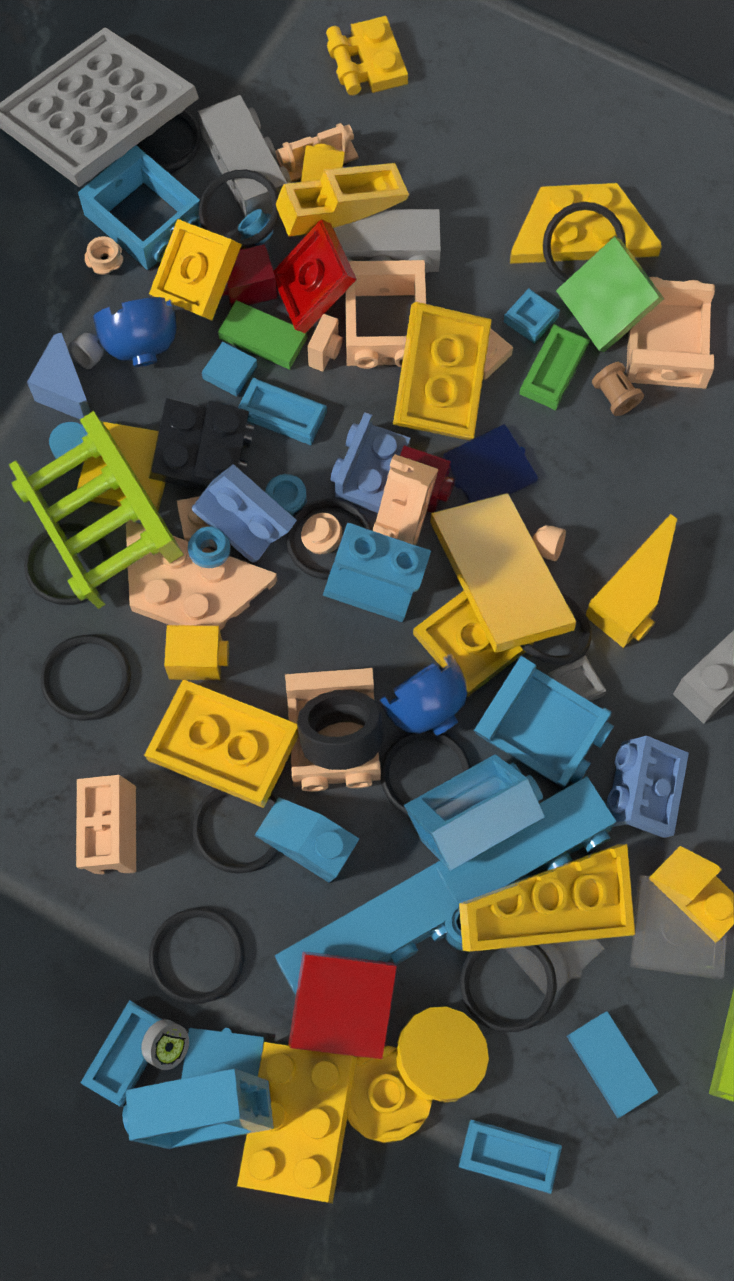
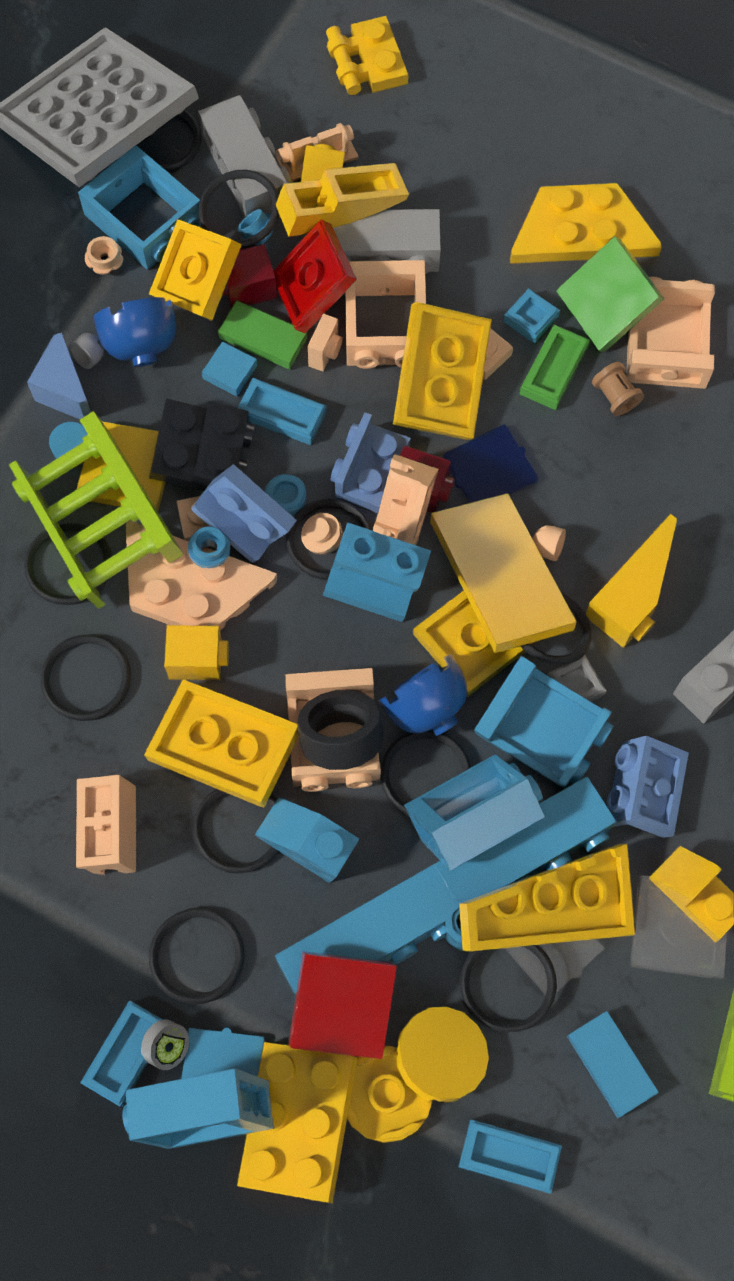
(562, 214): black tyre -> none

